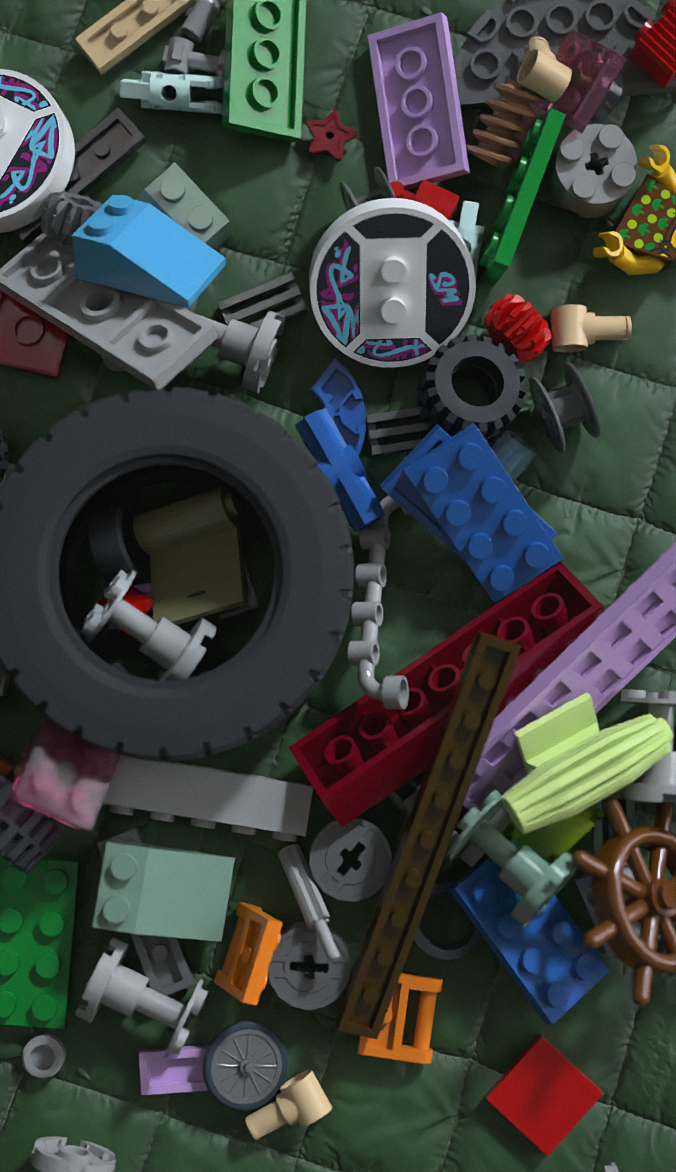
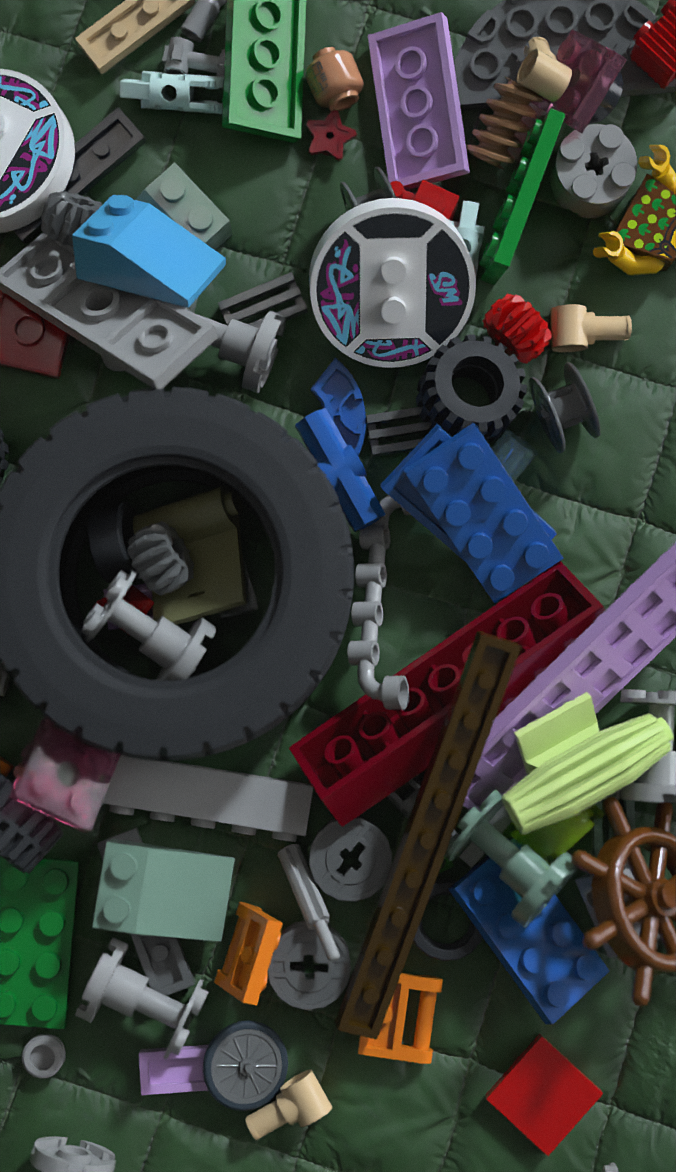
(160, 558): none -> dark grey gear
(334, 79): none -> nougat head

